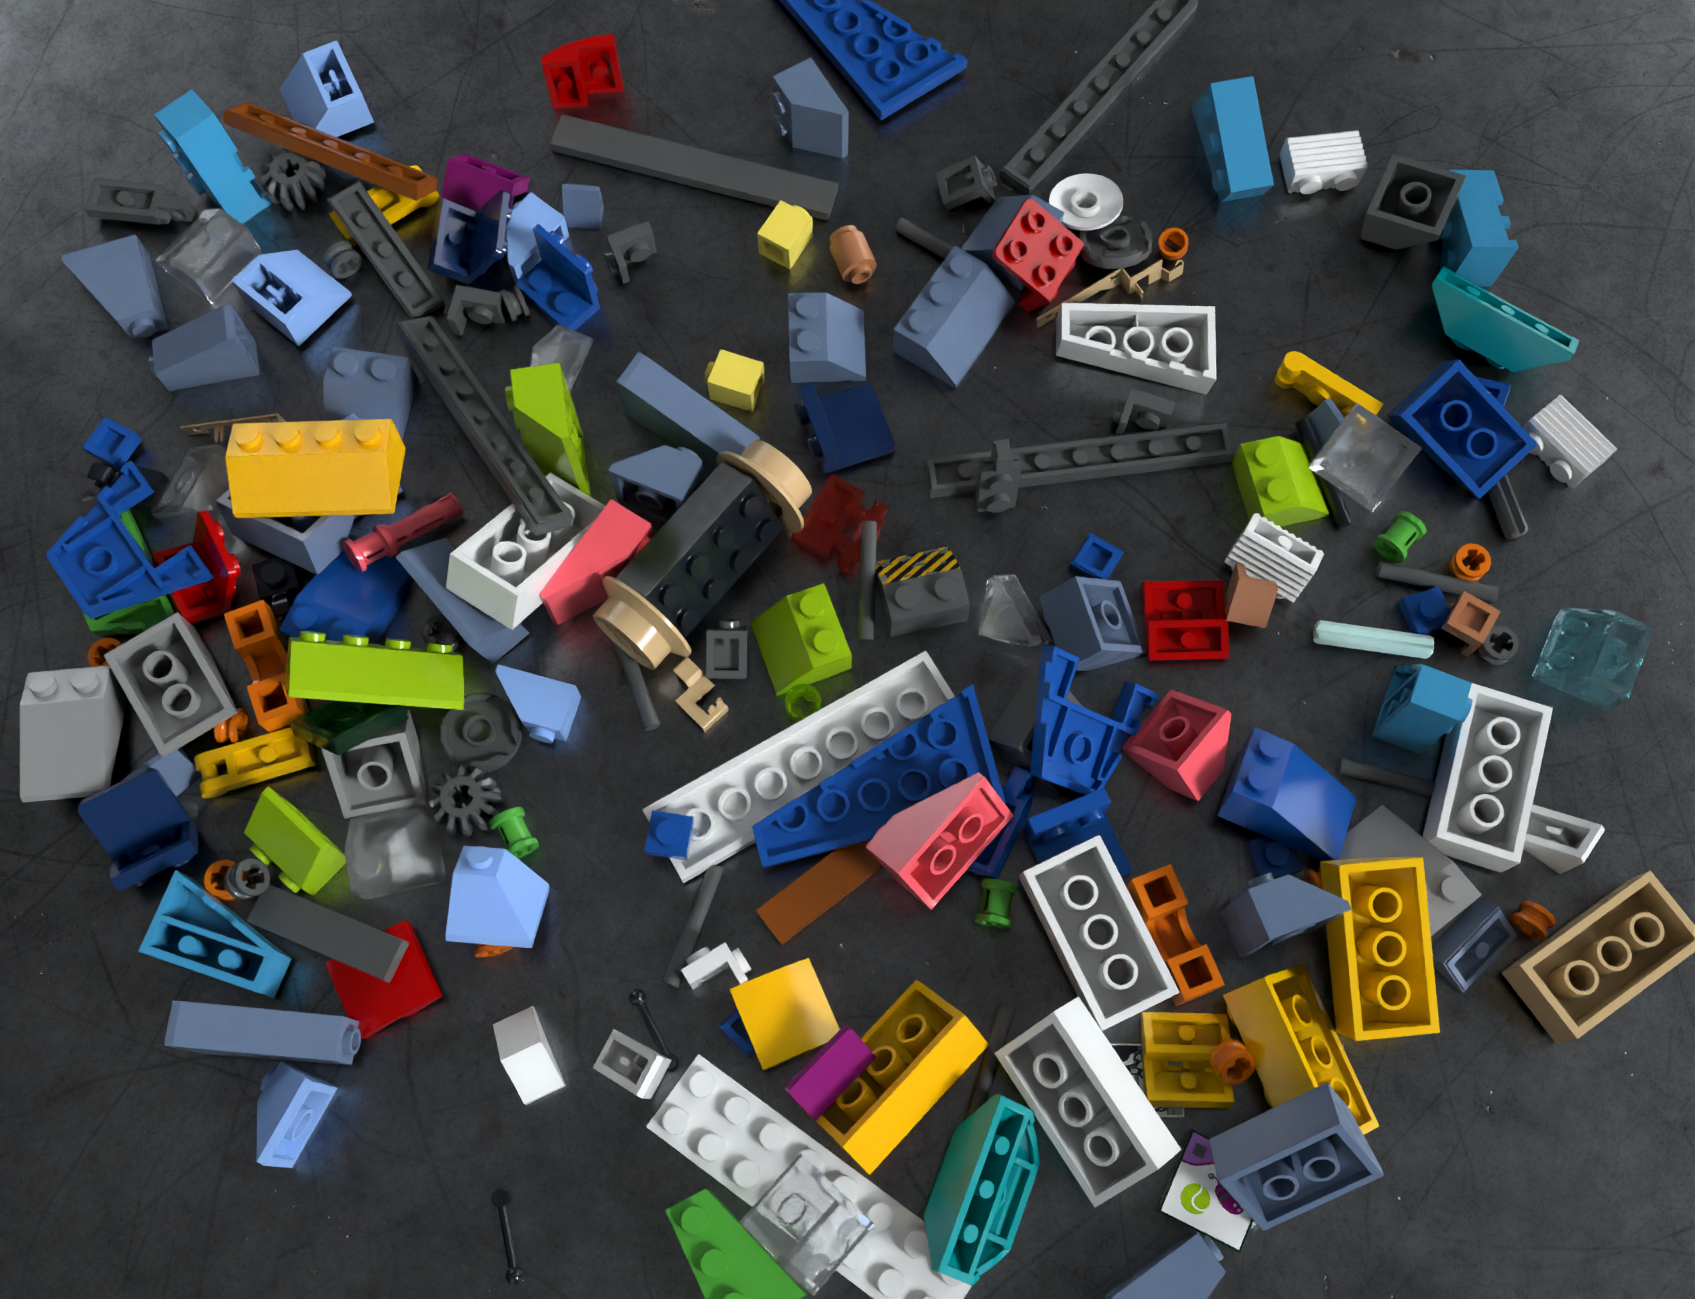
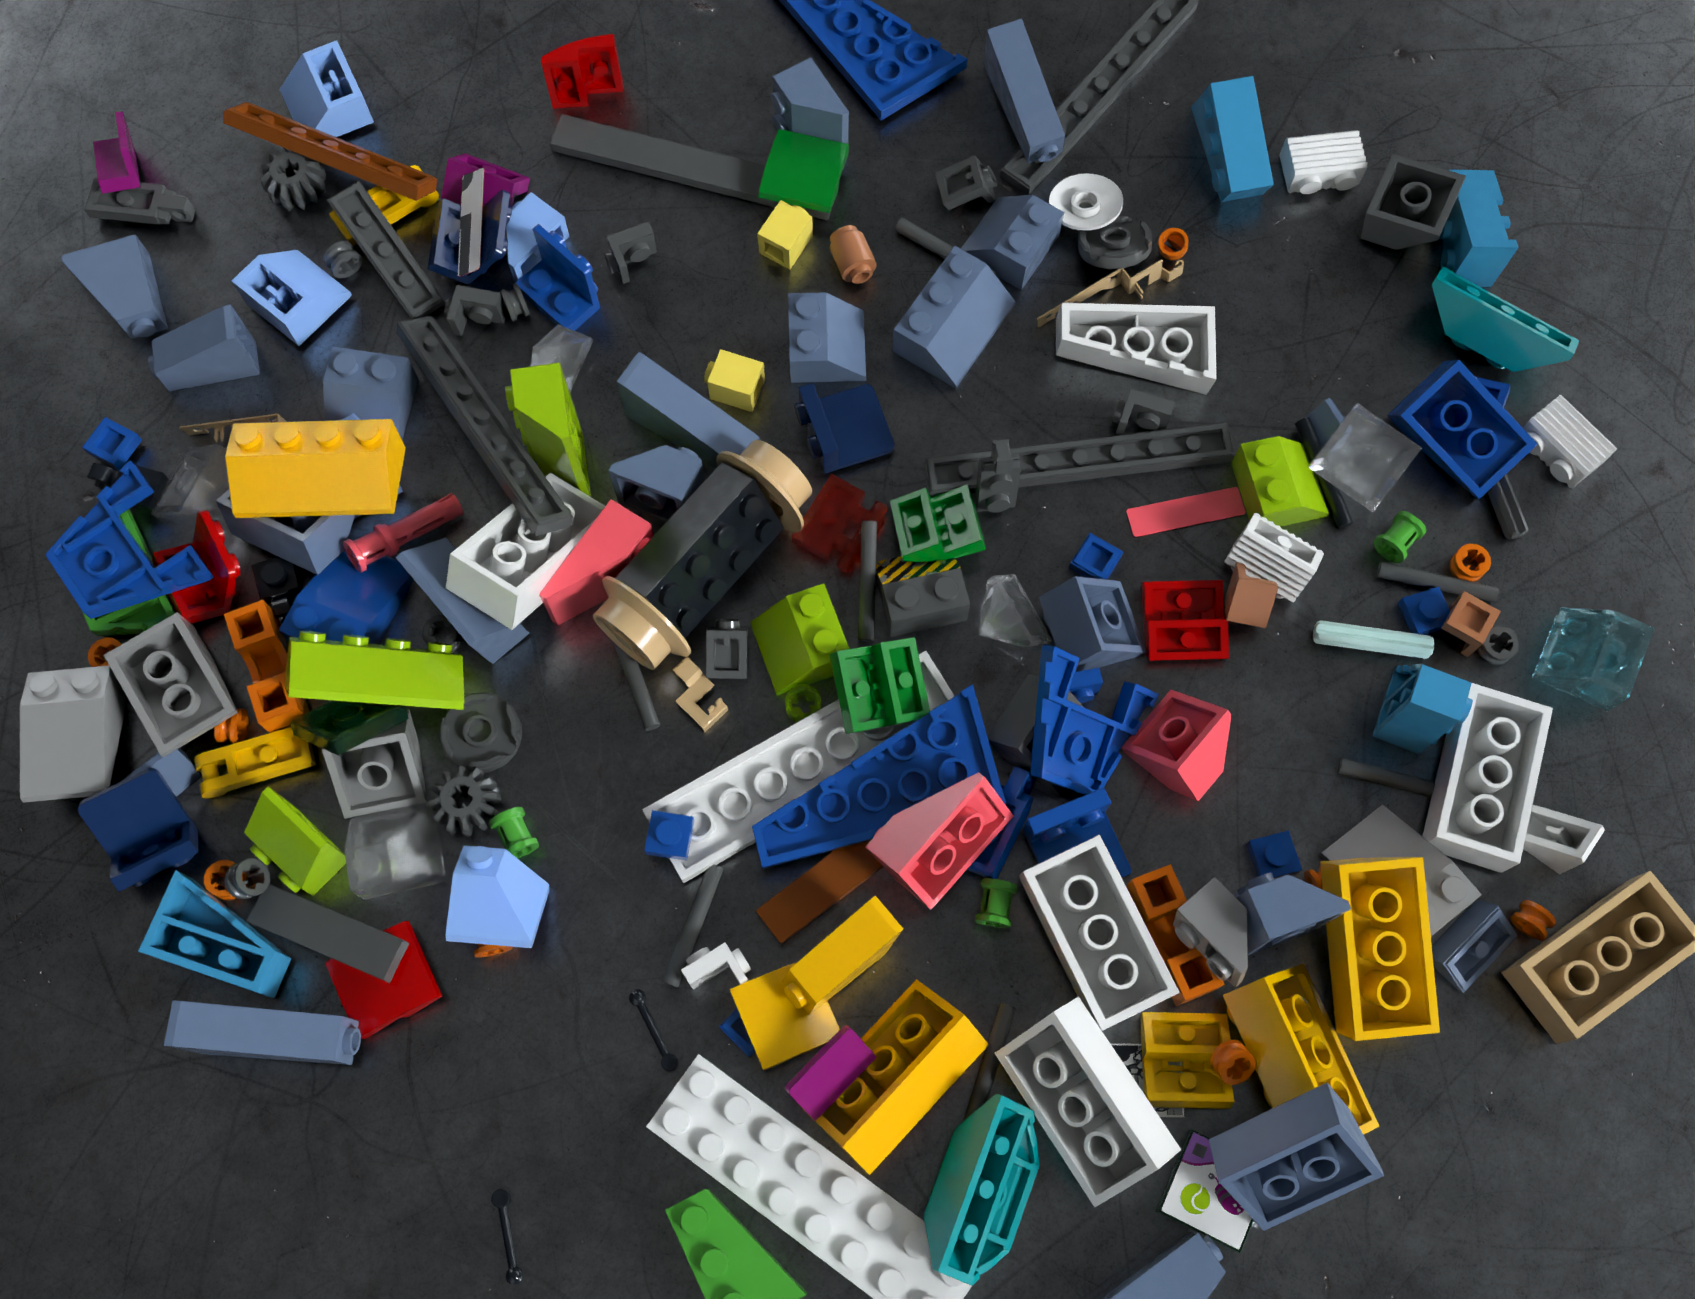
(117, 160): none -> magenta panel
(210, 157): dark azure wedge -> none
(210, 253): clear slope -> none
(288, 1113): light blue slope -> none
(471, 222): none -> white sticker
(527, 1055): white slope -> none
(541, 703): light blue slope -> none
(582, 206): sand blue slope -> none
(632, 1065): white slope -> none
(803, 170): none -> green slope
(806, 1224): clear slope -> none
(841, 956): none -> yellow slope
(880, 685): none -> green slope
(937, 525): none -> green slope
(1023, 91): none -> sand blue slope
(1037, 253): bracket -> none
(1086, 684): none -> blue plate
(1185, 511): none -> coral sticker
(1217, 928): none -> light grey slope
(1287, 797): blue slope -> none
(1320, 384): yellow plate -> none

